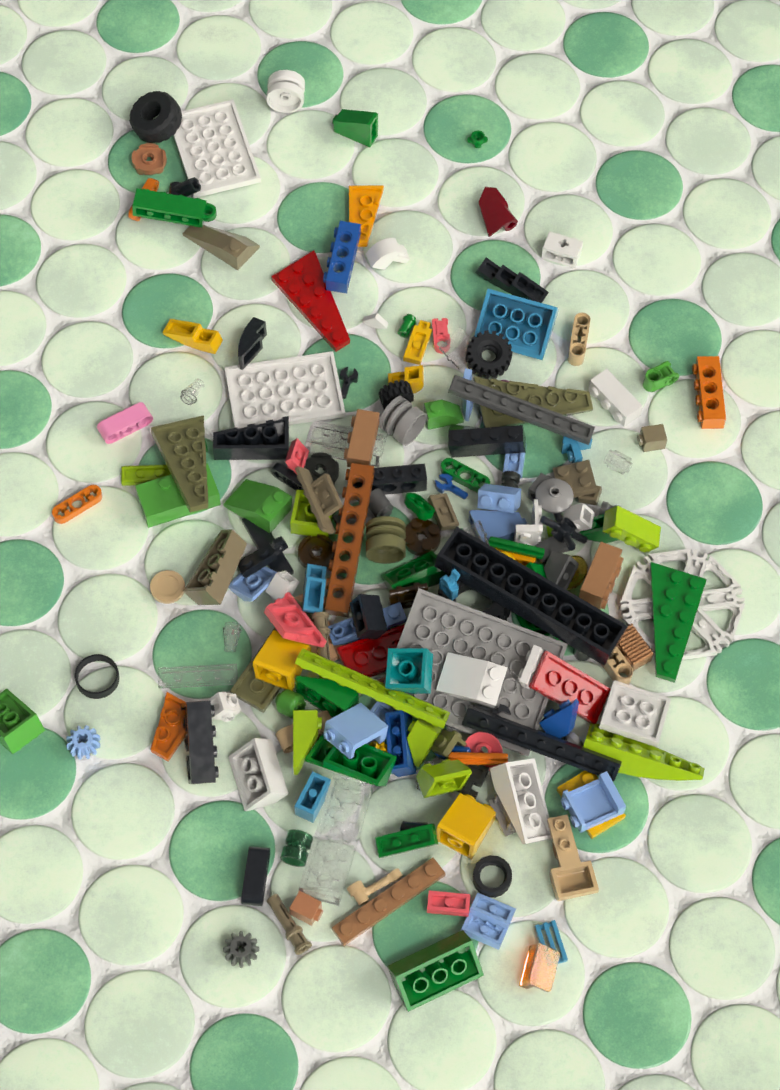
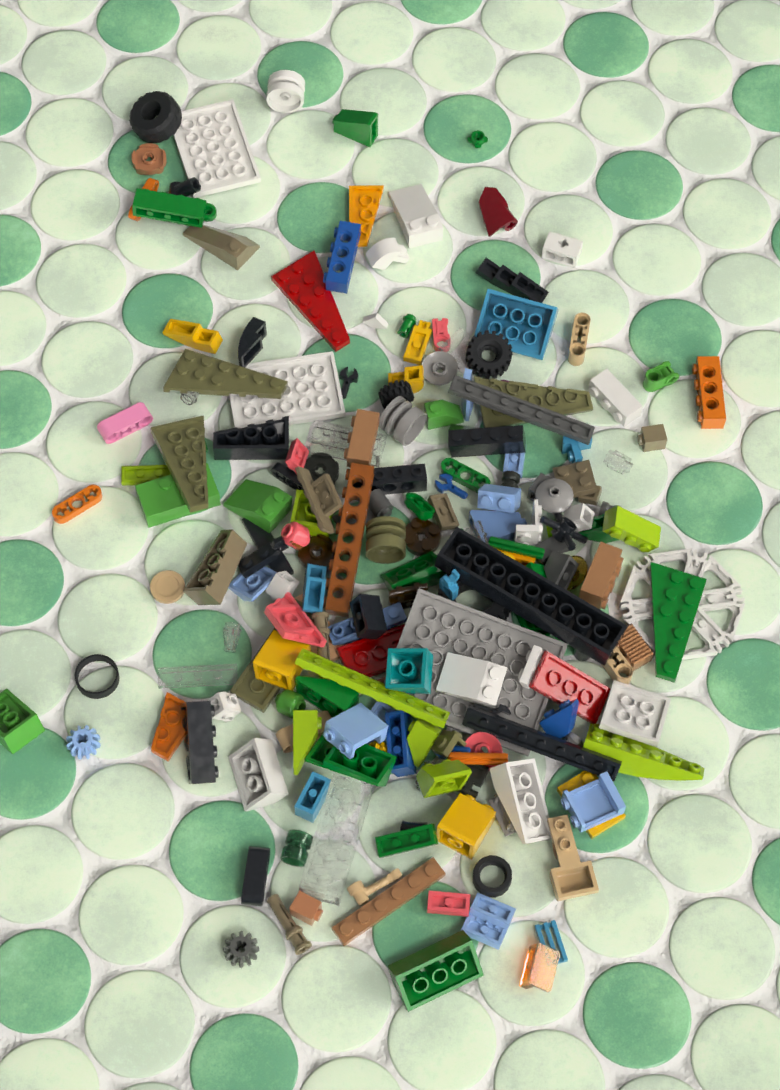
(217, 377): none -> olive wing
(295, 535): none -> coral head
(416, 216): none -> white slope
(436, 361): none -> light grey dish

